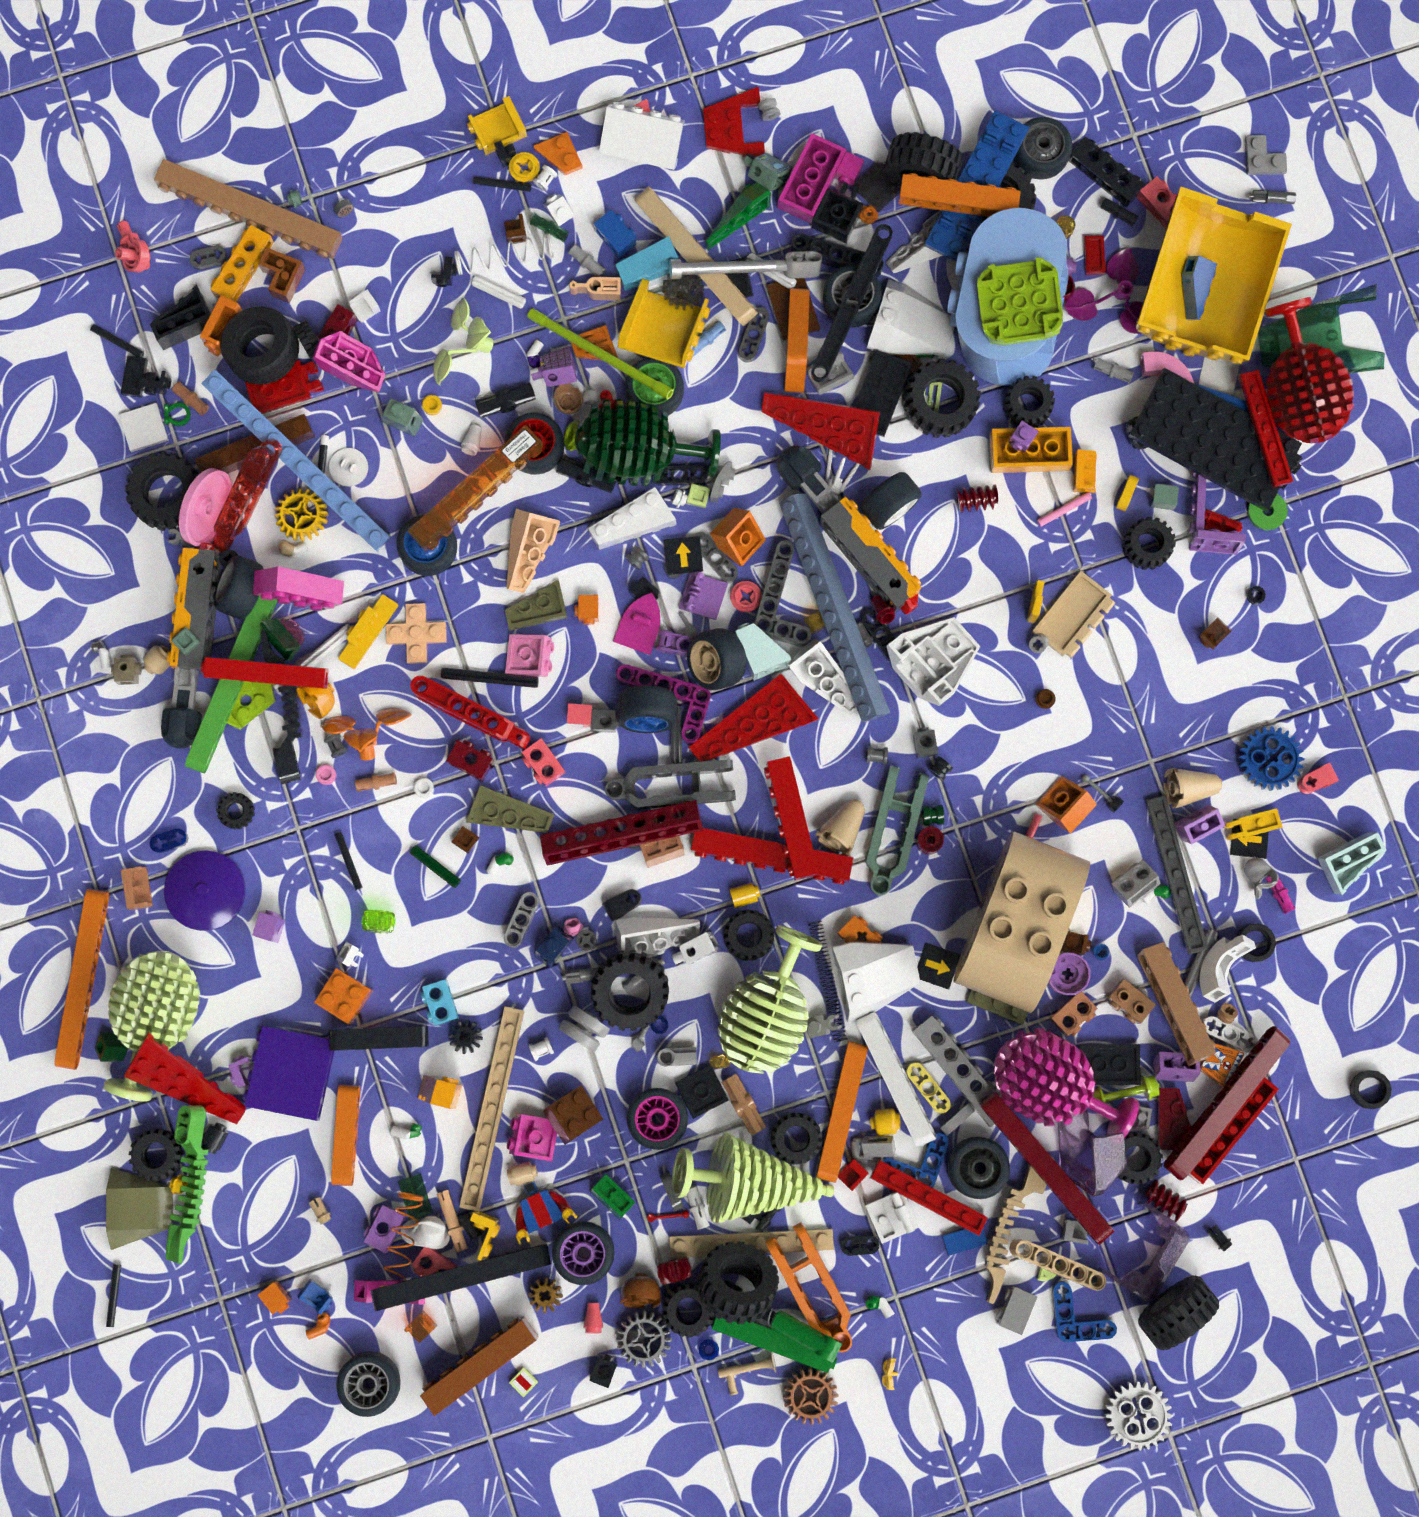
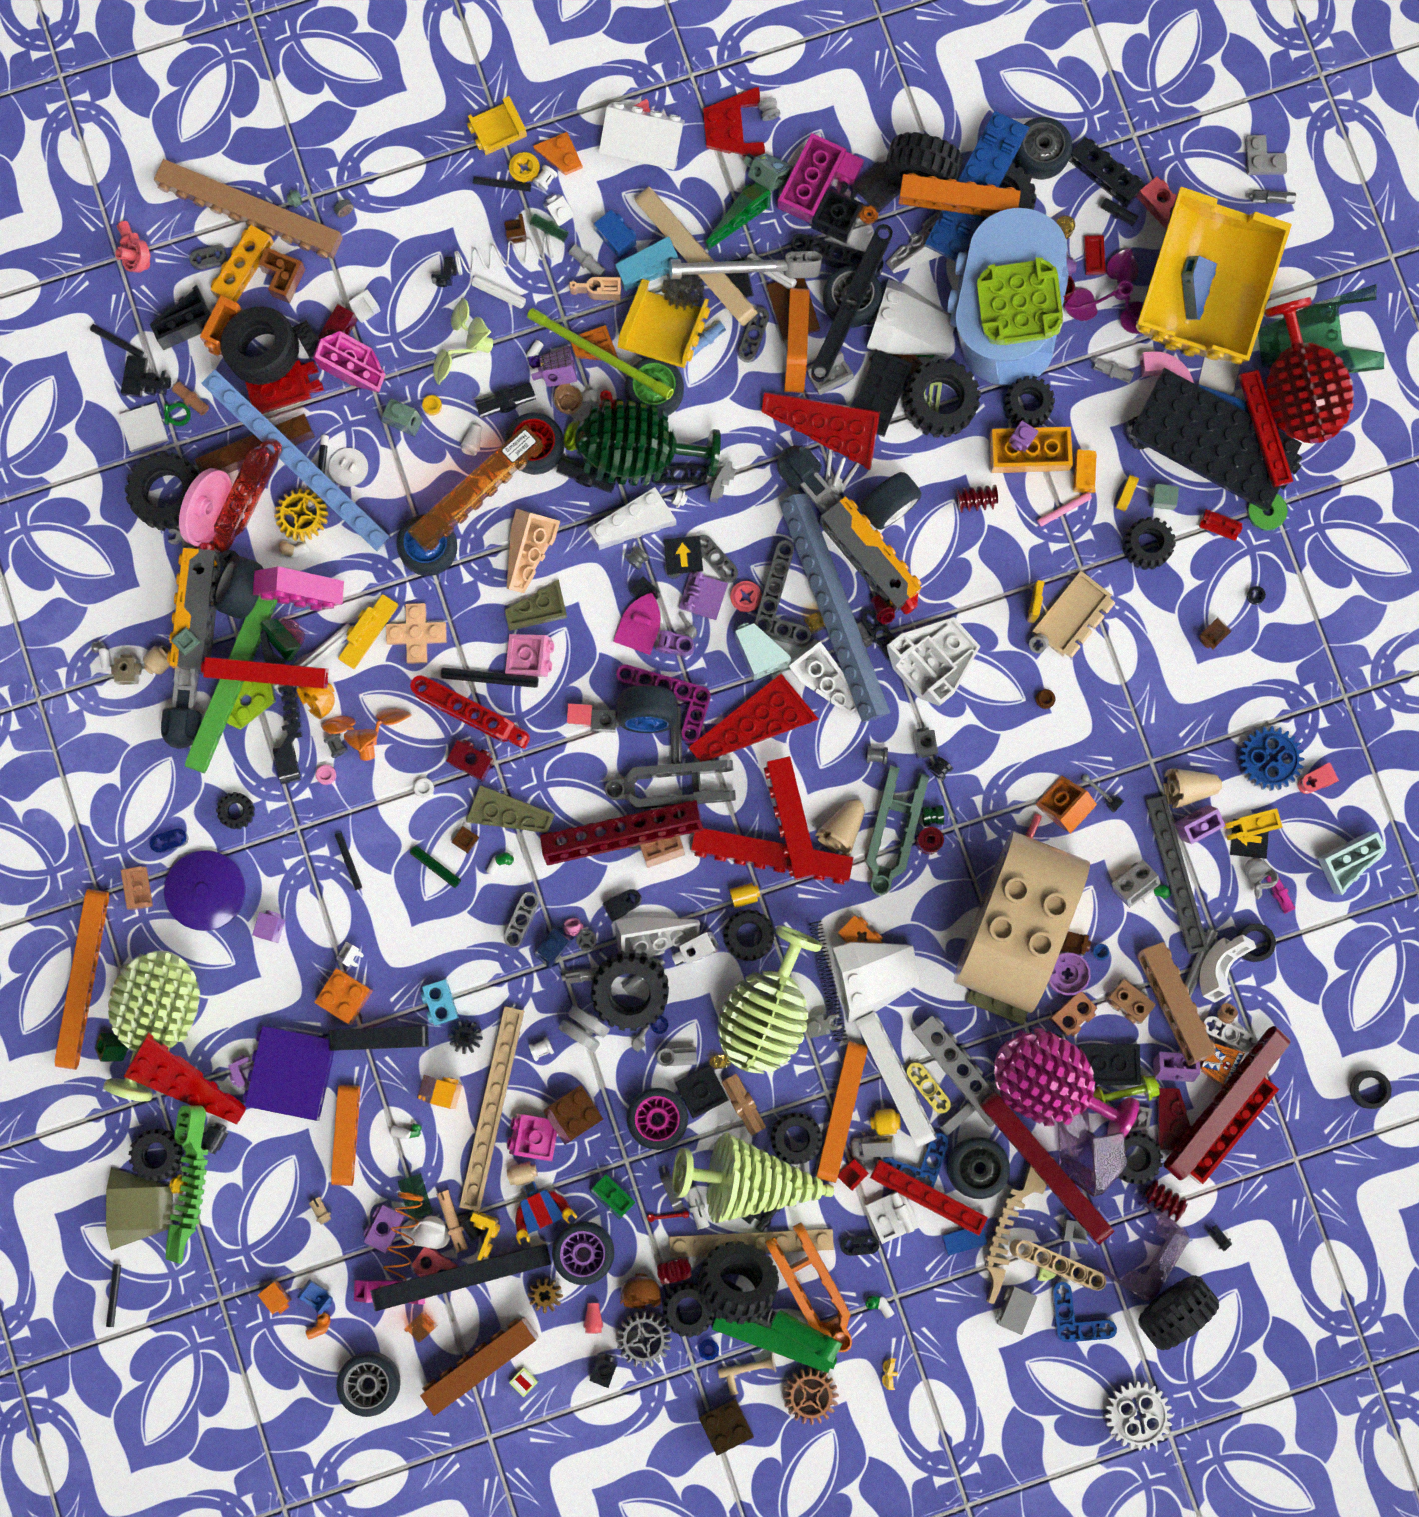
(376, 782): nougat pin -> none
(378, 921): clear neon green gear -> none
(504, 153): black tile -> none
(546, 760): coral brick -> none
(587, 609): orange brick -> none
(698, 495): yellowish green tile -> none
(716, 659): black wheel -> none
(726, 1426): none -> dark brown brick
(738, 535): orange slope -> none
(937, 965): black sticker -> none
(1212, 540): medium lavender bracket -> none

